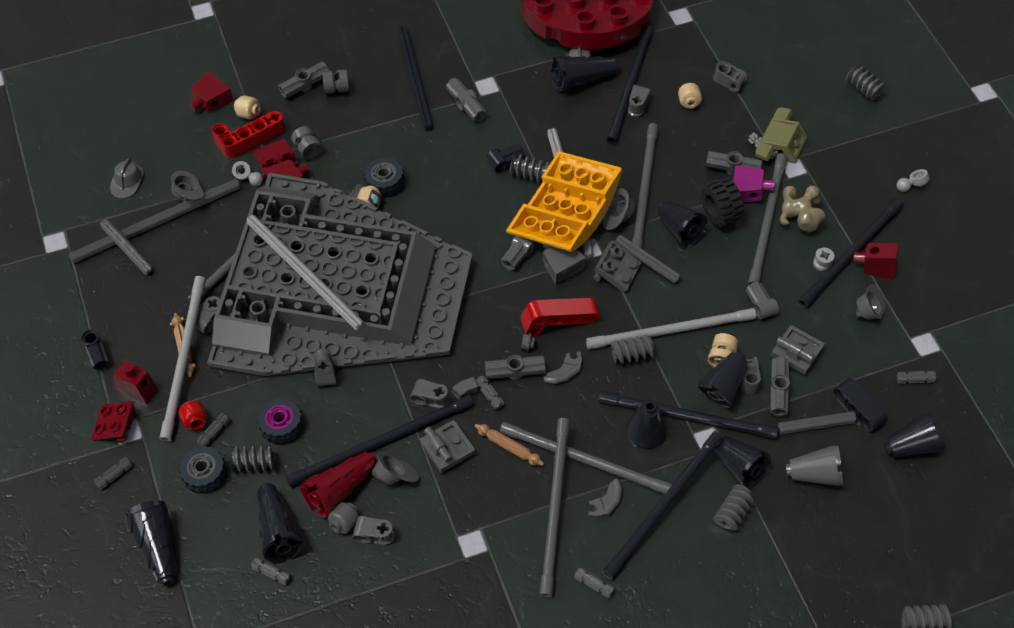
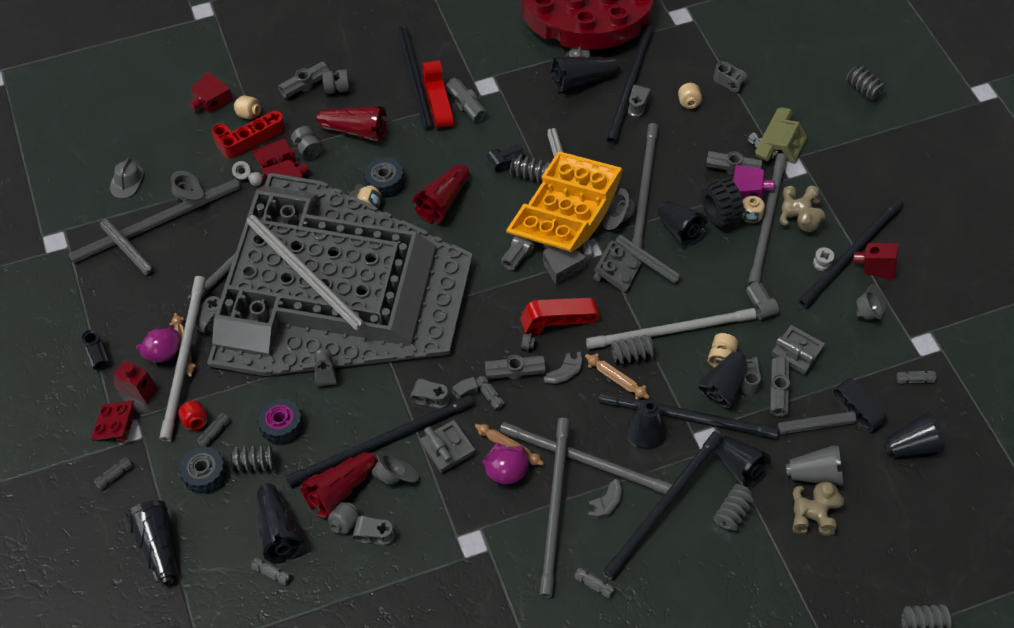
(160, 345): none -> magenta helmet
(361, 122): none -> dark red cone
(437, 94): none -> red beam
(437, 197): none -> dark red cone
(506, 463): none -> magenta helmet
(617, 376): none -> medium nougat wheel
(753, 209): none -> tan head
(825, 498): none -> dark tan animal
(917, 178): light grey plate -> none

